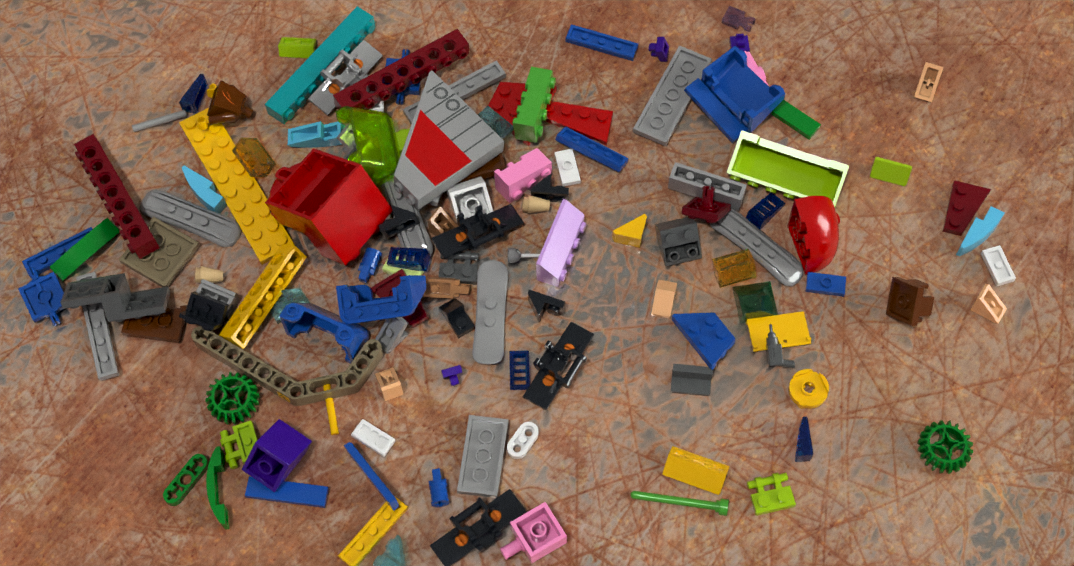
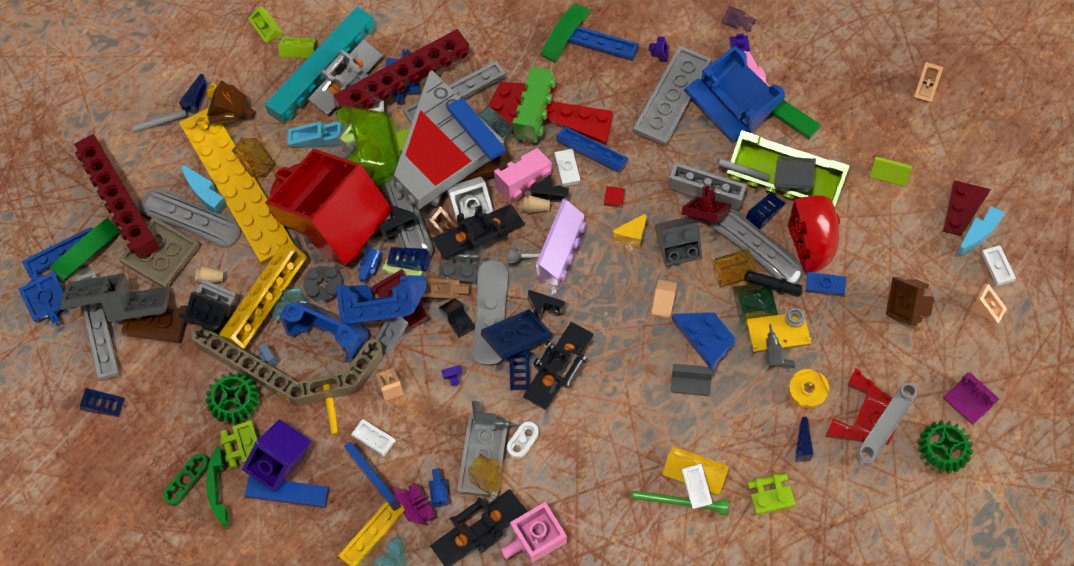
(90, 393): none -> clear blue slope
(265, 25): none -> lime slope
(266, 355): none -> sand blue plate
(316, 276): none -> dark grey plate
(410, 500): none -> magenta hinge
(476, 129): none -> blue tile
(486, 474): none -> clear yellow brick
(488, 420): none -> dark grey piece
(515, 334): none -> dark blue plate
(563, 31): none -> green slope
(614, 196): none -> red tile
(697, 486): none -> white plate
(742, 169): none -> light grey bar
(781, 285): none -> black pin
(795, 173): none -> dark grey slope
(797, 313): none -> light grey plate
(869, 414): none -> red wing
(886, 424): none -> light grey piece
(971, 398): none -> magenta hinge

